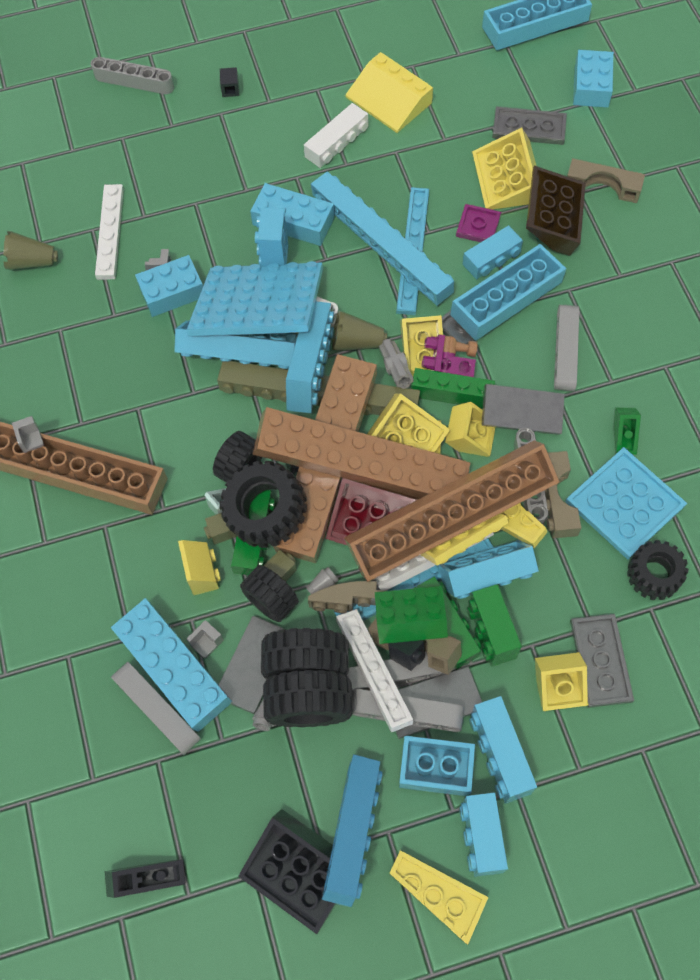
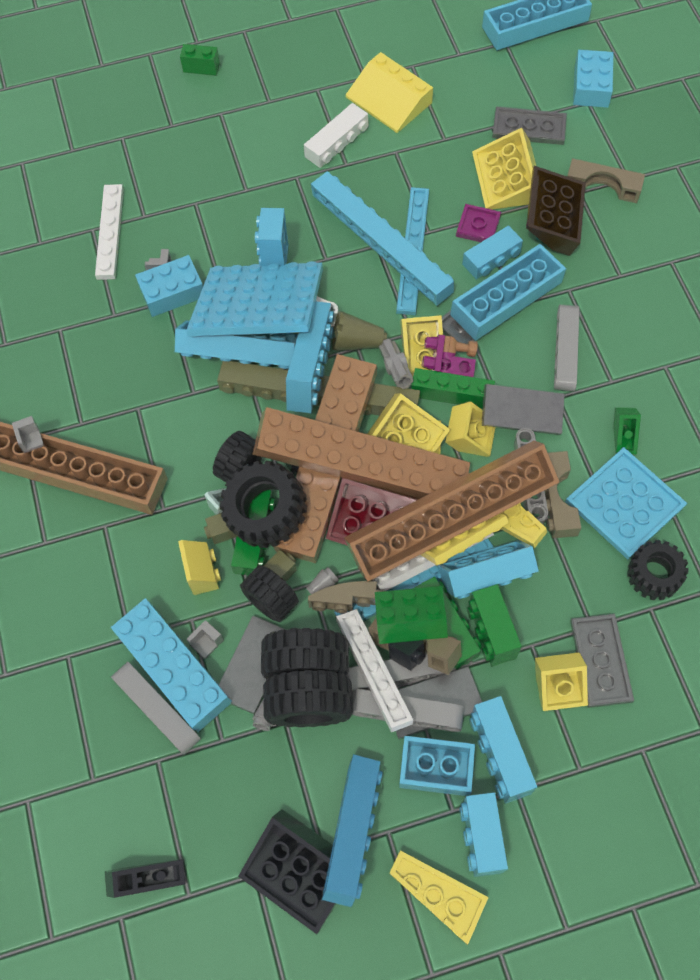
(27, 252): olive cone -> none
(132, 75): light grey beam -> none
(199, 59): none -> green brick
(229, 82): black brick -> none
(304, 215): medium azure brick -> none

